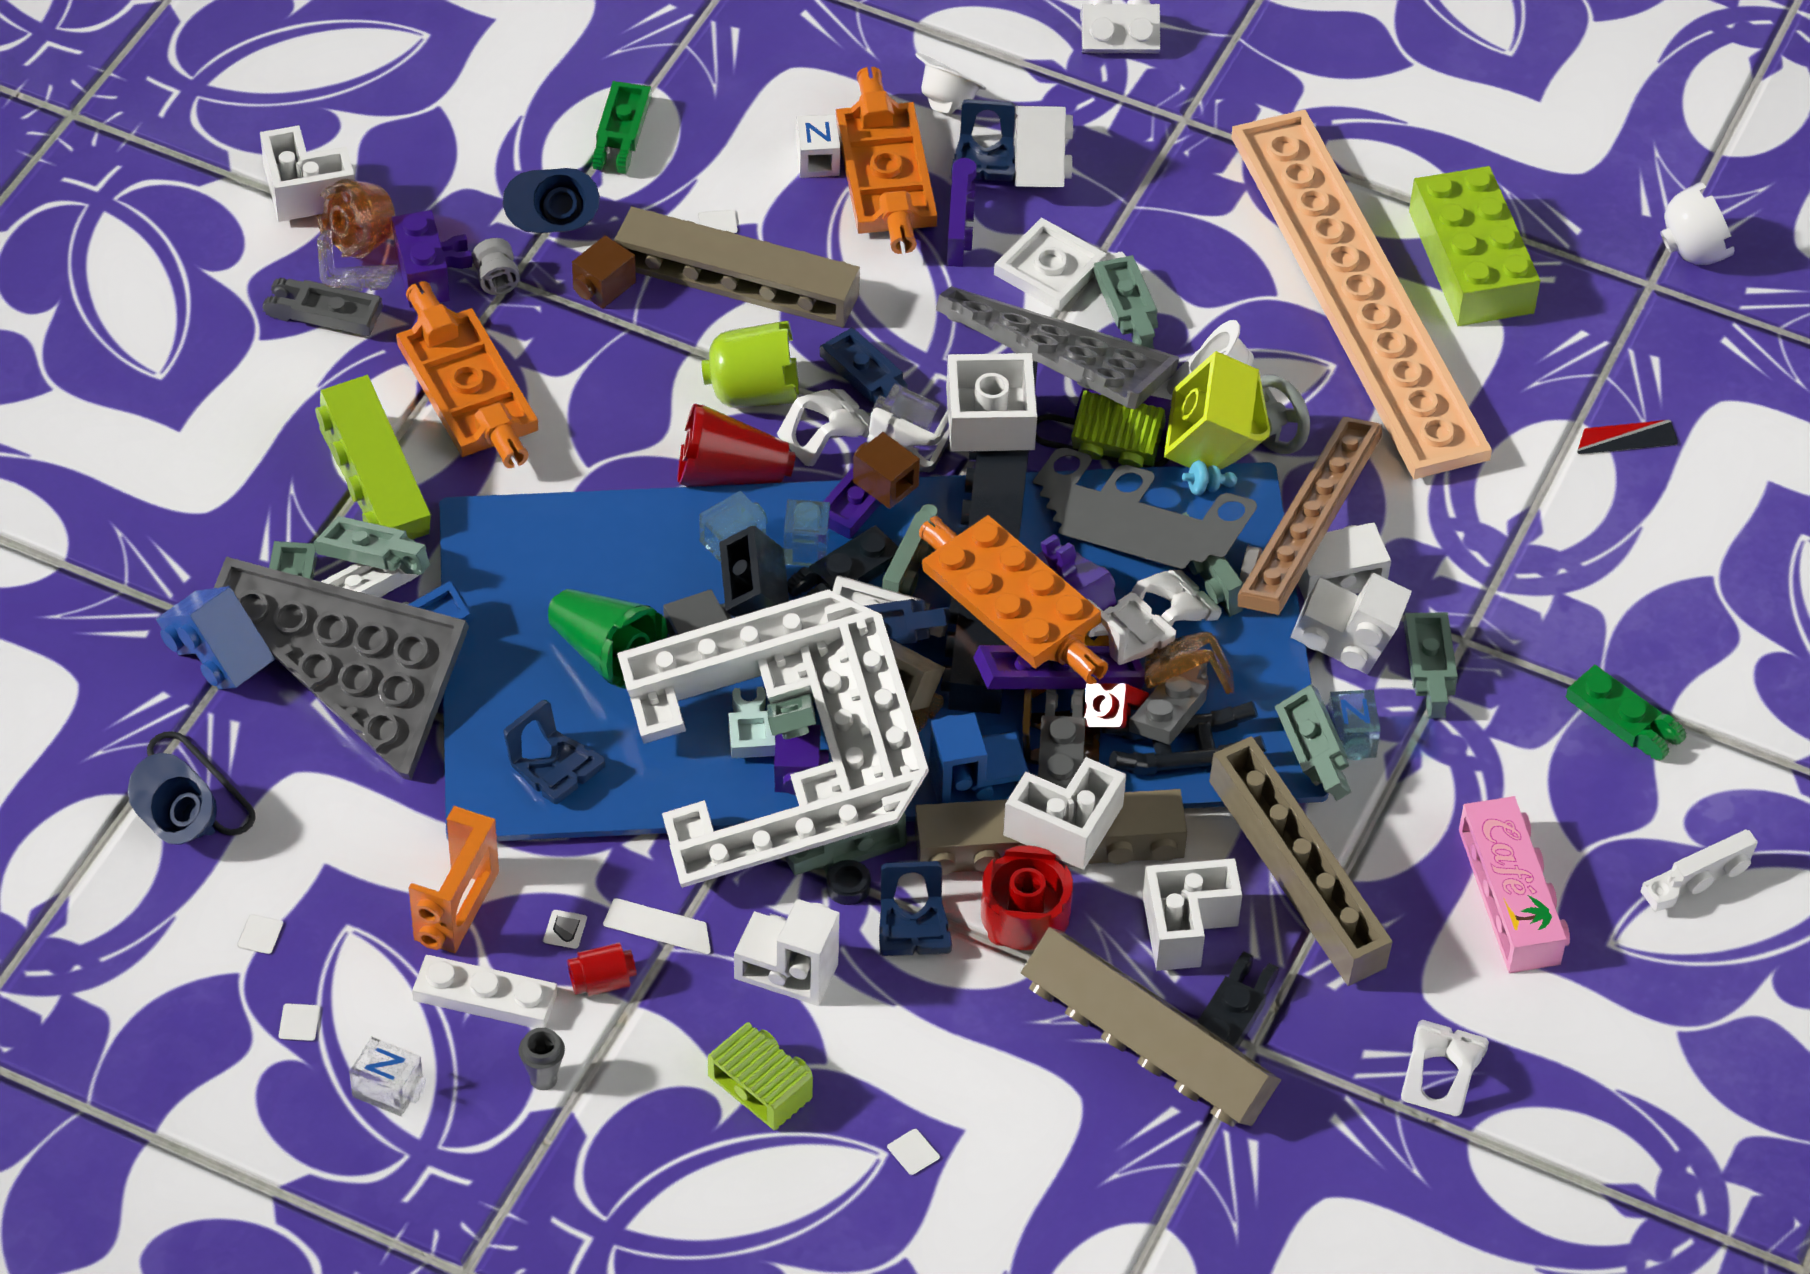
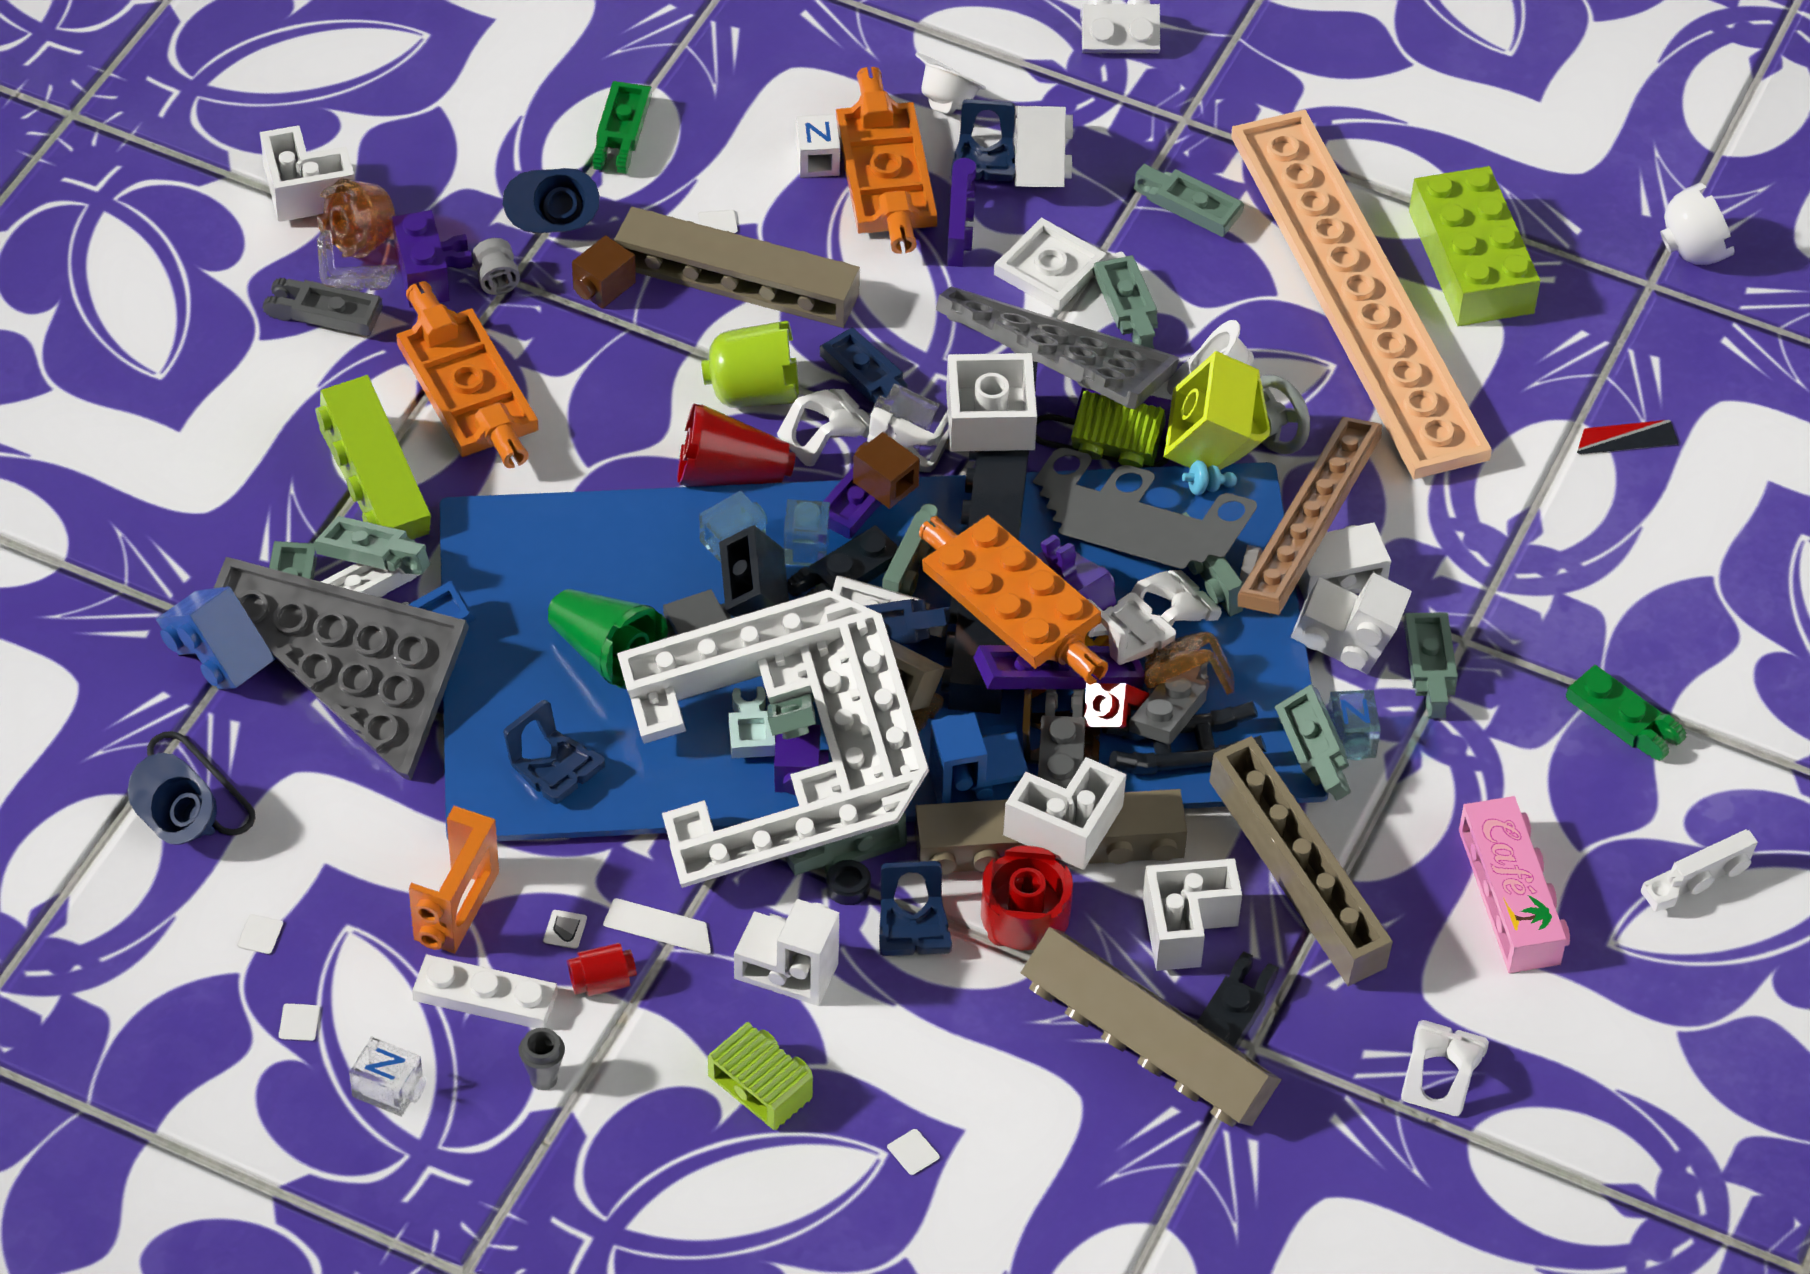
(1189, 198): none -> sand green hinge

